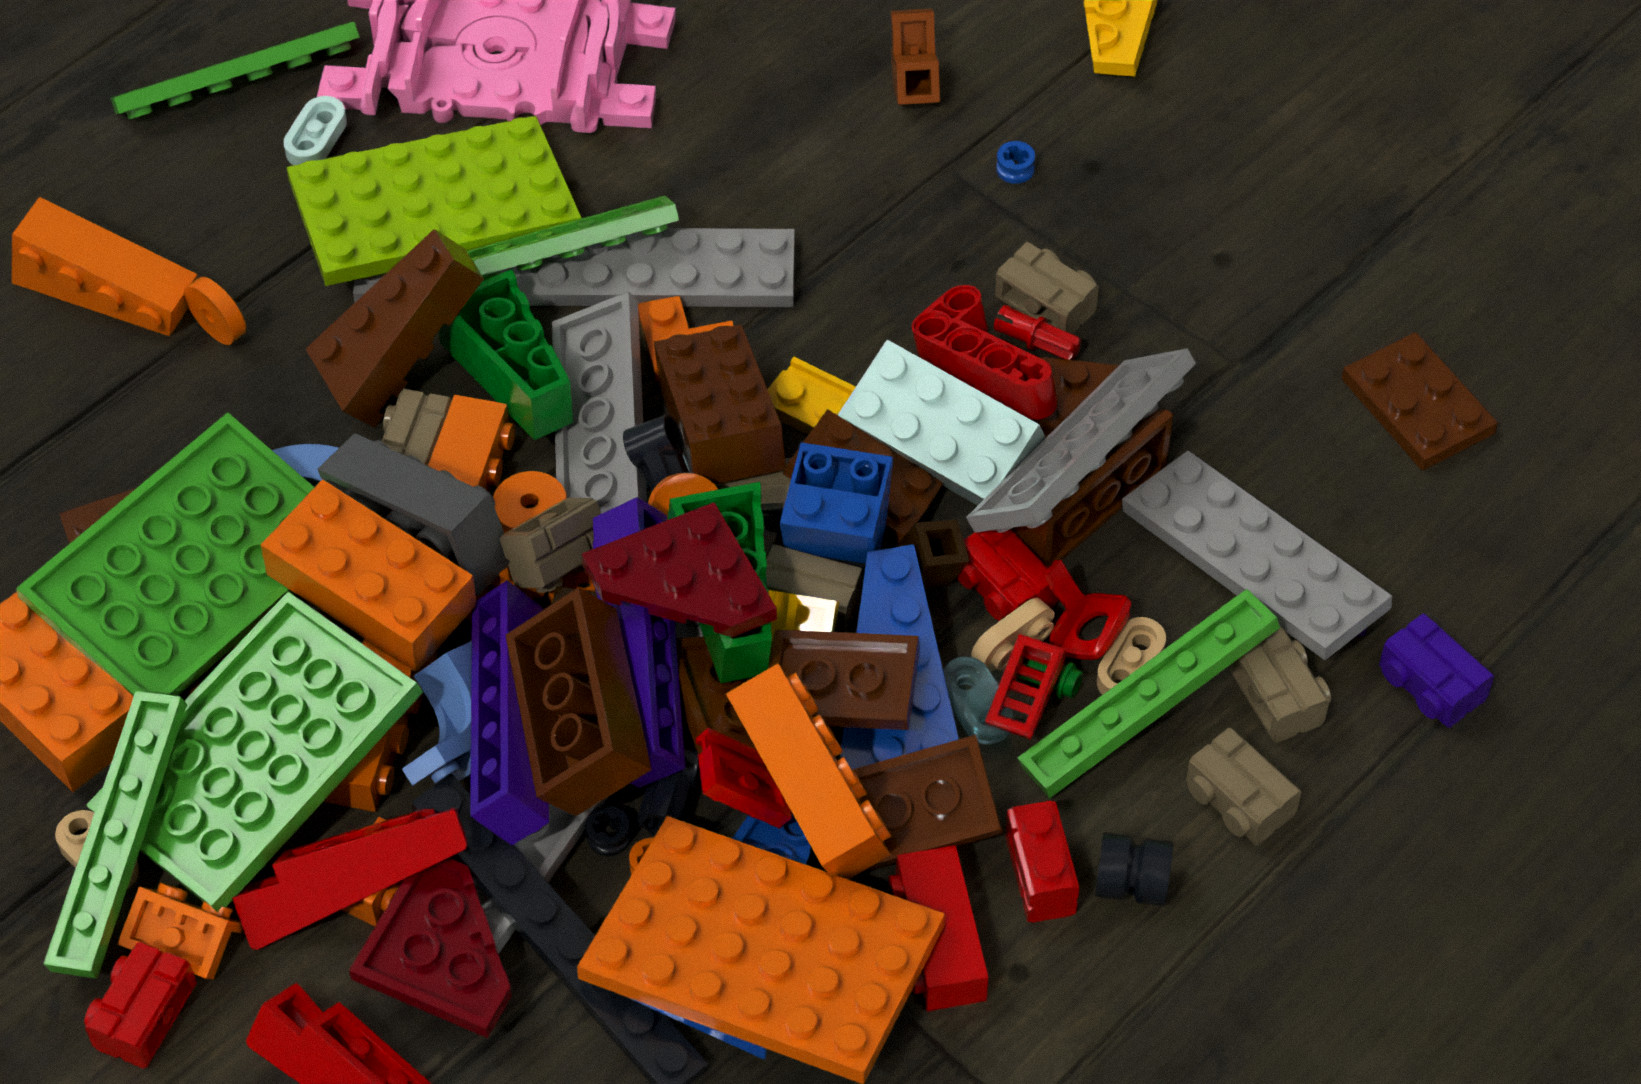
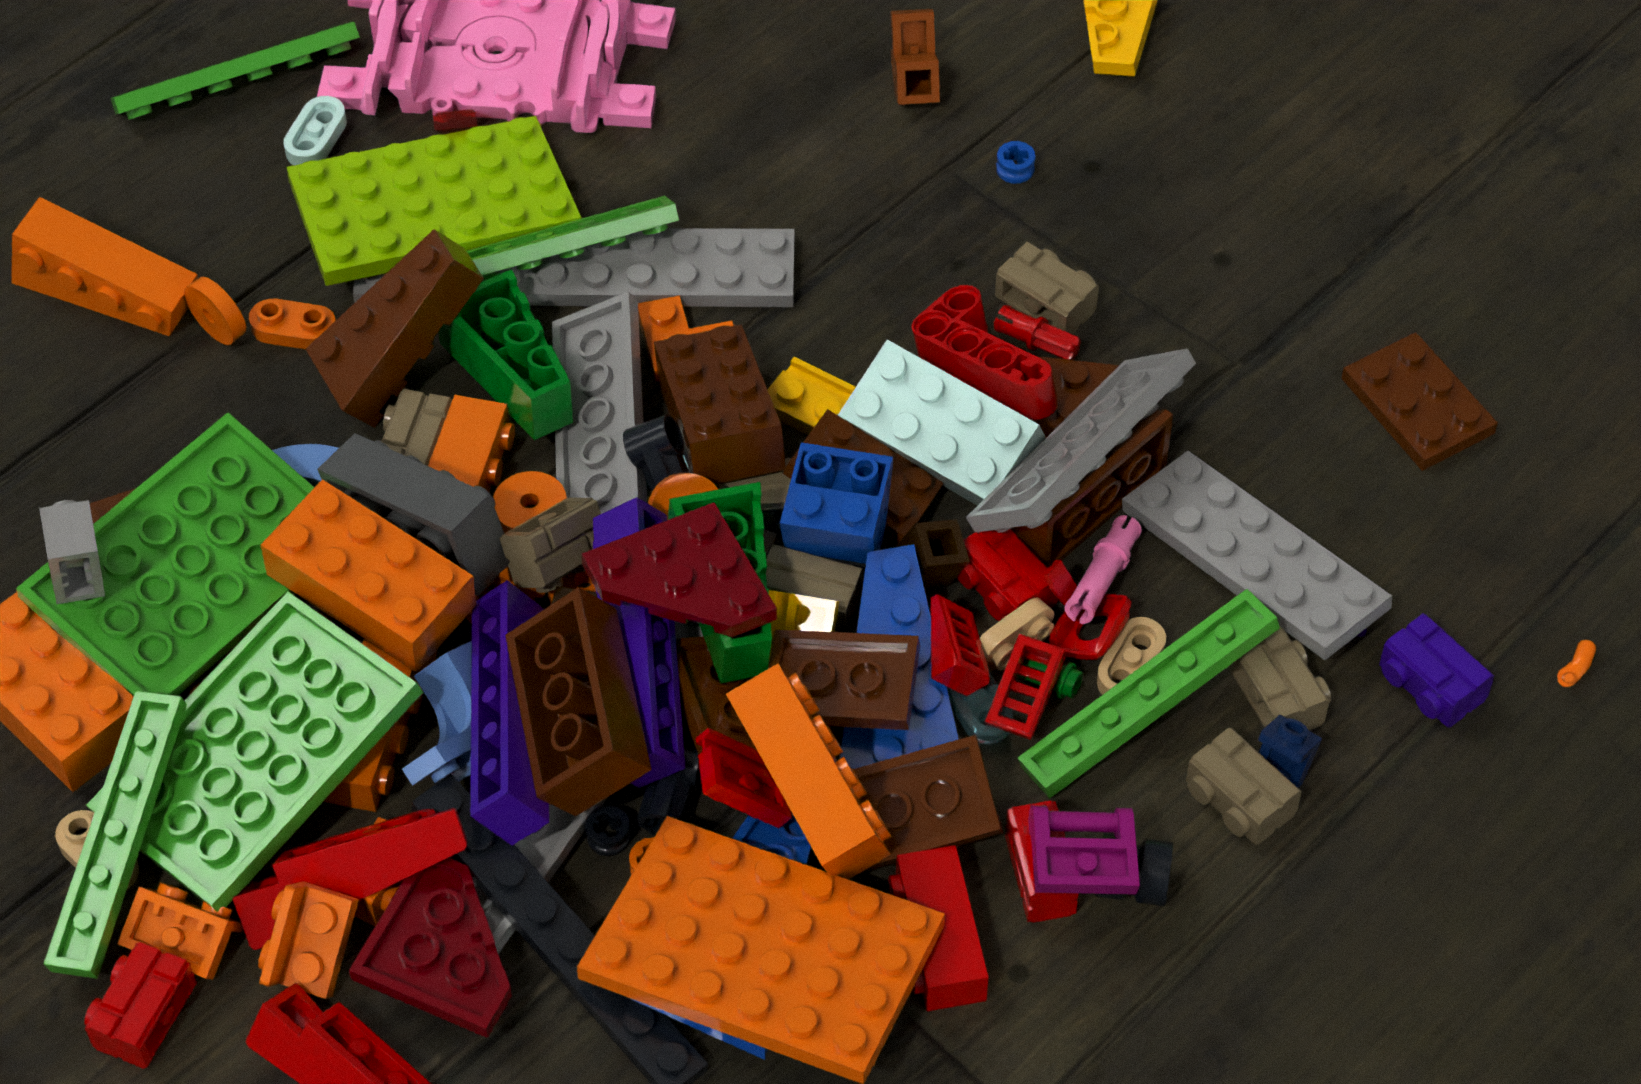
(72, 551): none -> light grey brick
(288, 322): none -> orange plate
(307, 938): none -> orange bracket
(455, 120): none -> clear red tile
(958, 655): none -> red slope
(1084, 863): none -> magenta plate
(1109, 558): none -> bright pink pin
(1289, 747): none -> dark blue bracket
(1581, 662): none -> orange piece

